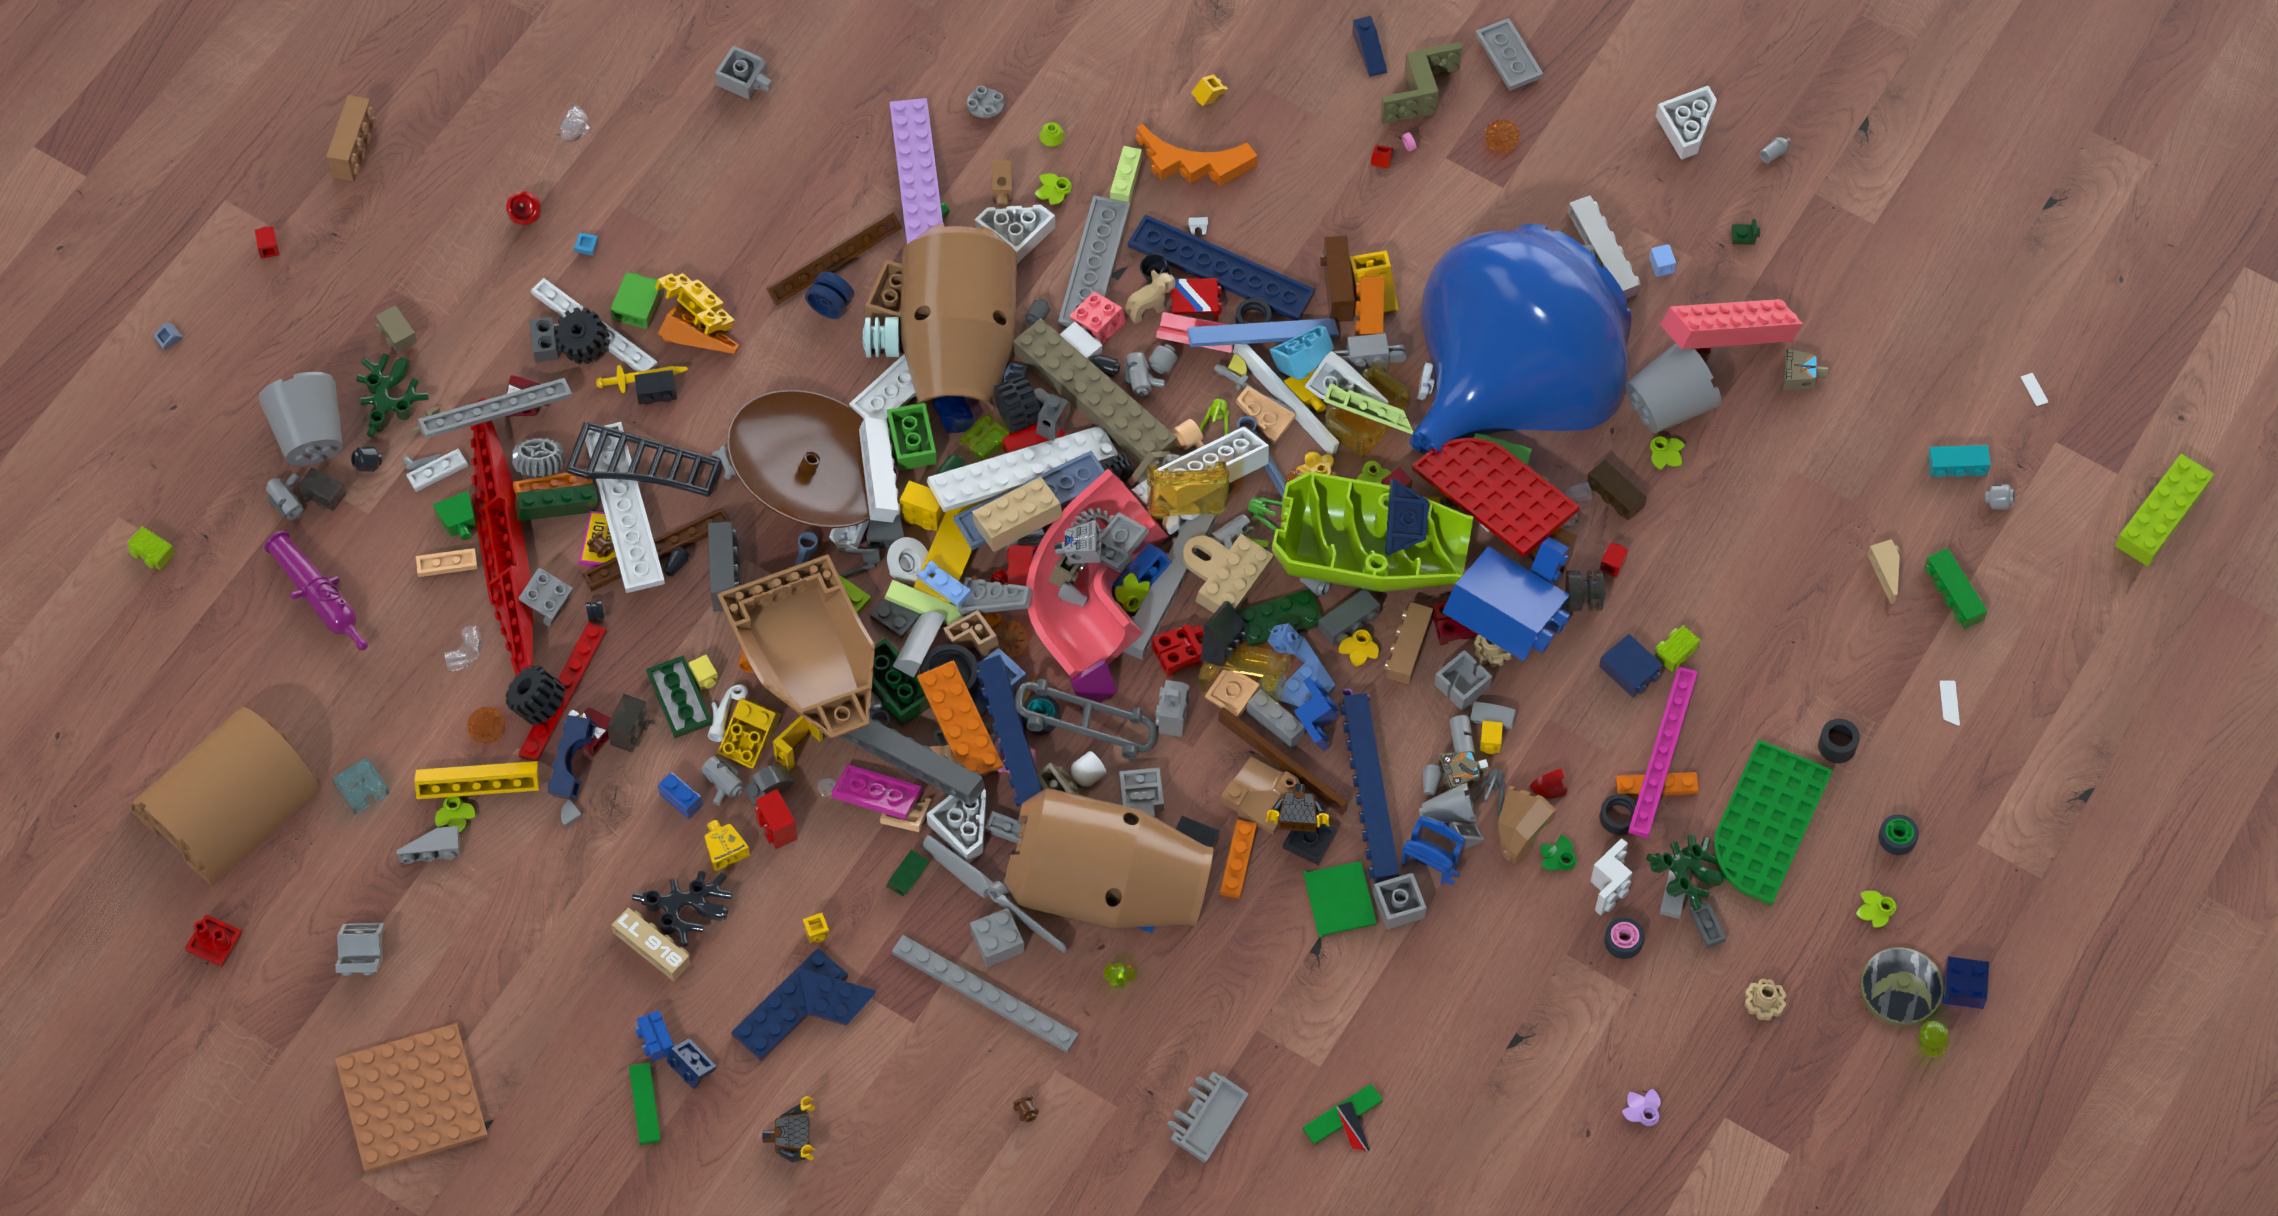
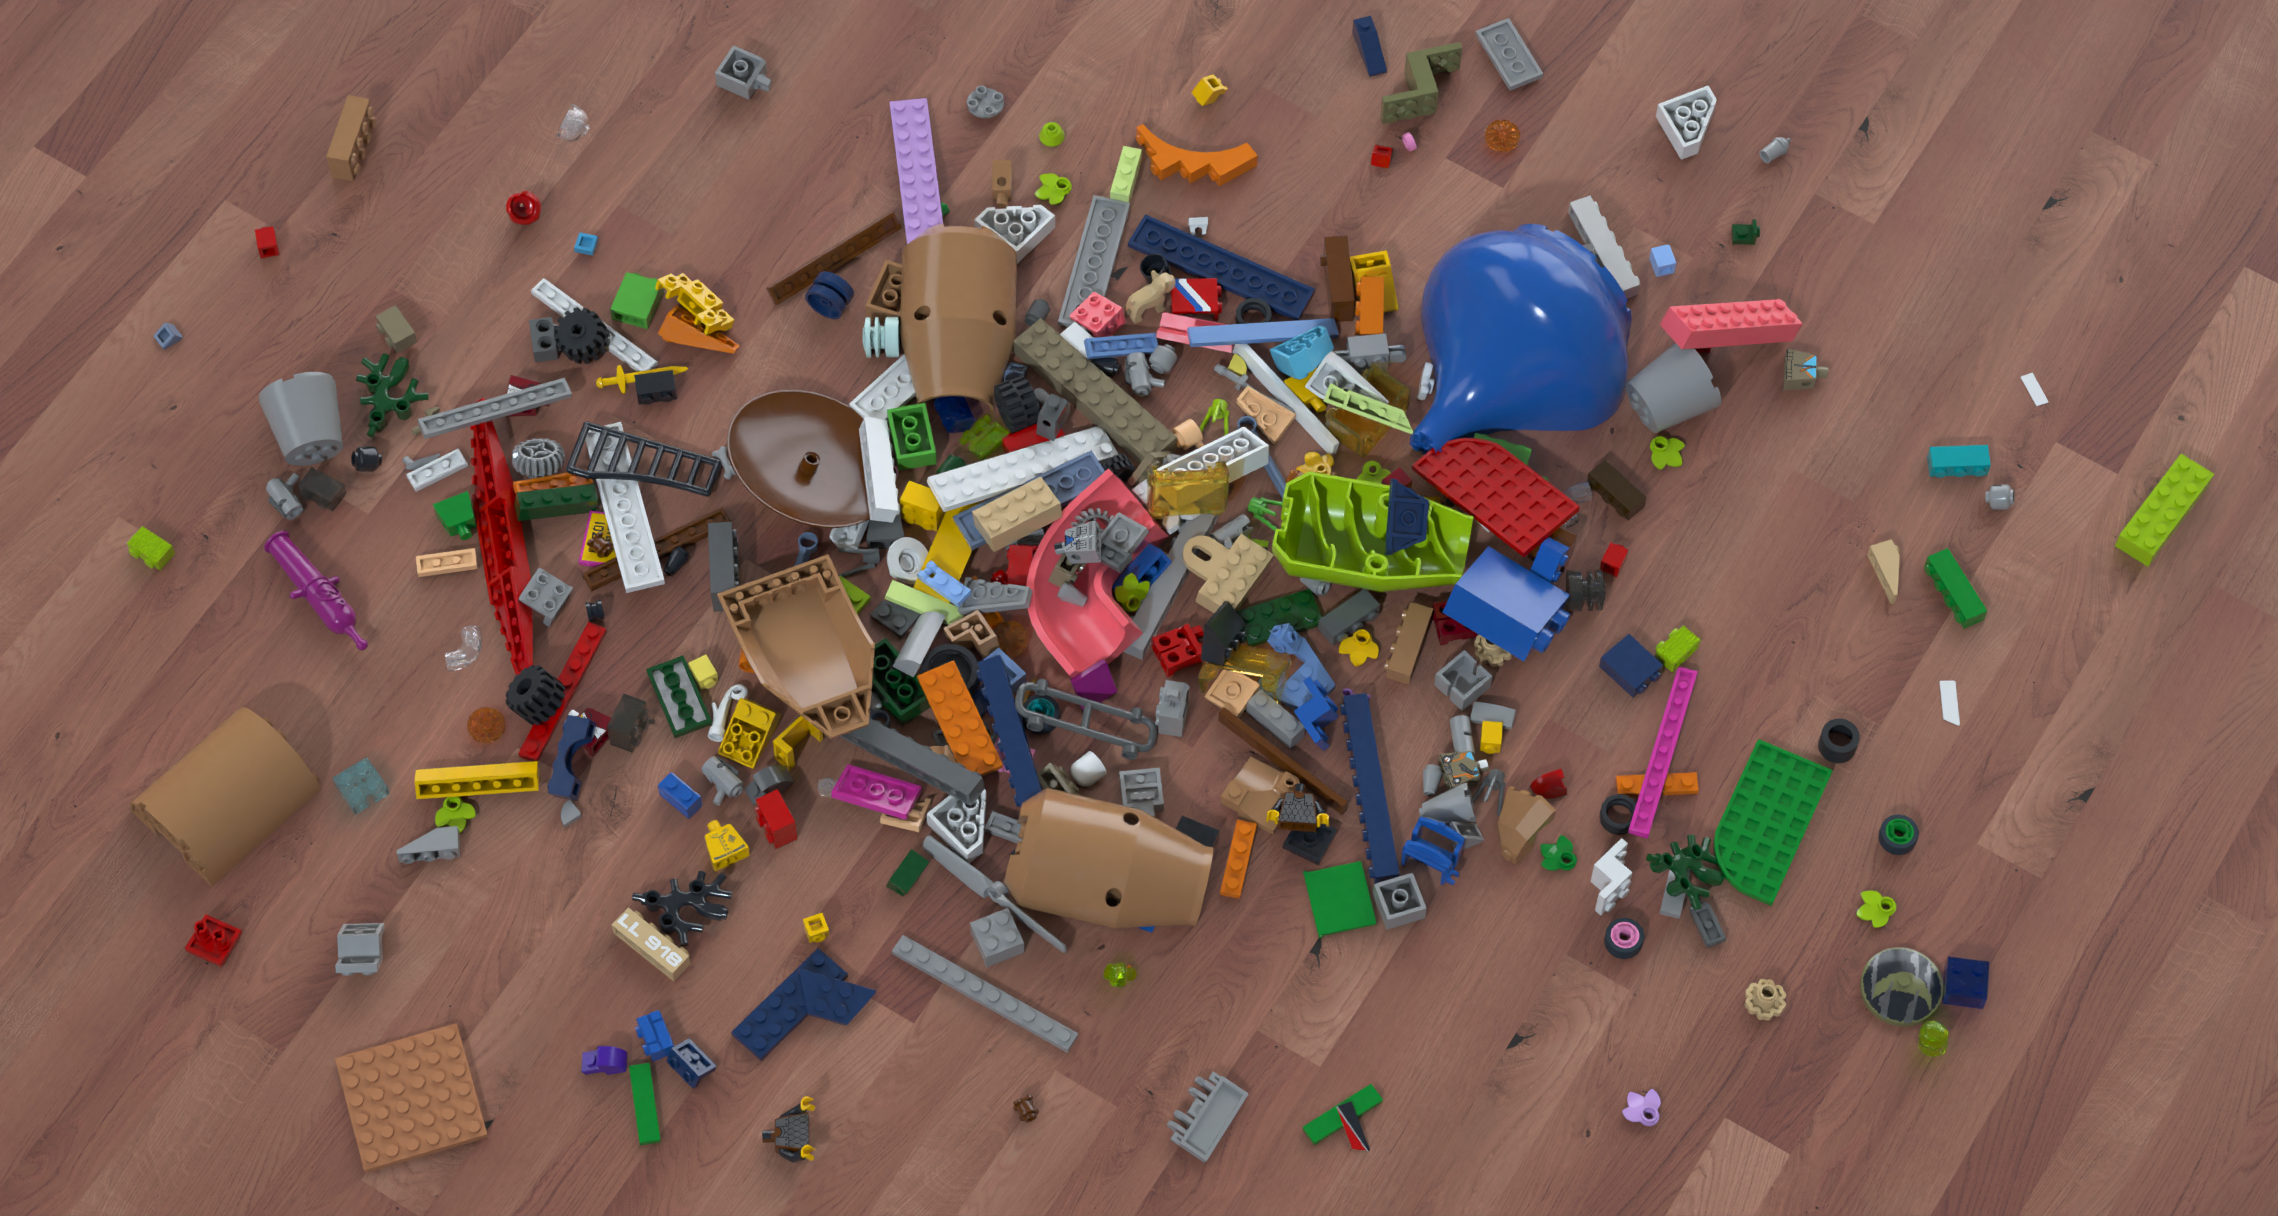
(604, 1059): none -> dark purple brick
(1120, 345): none -> medium blue plate

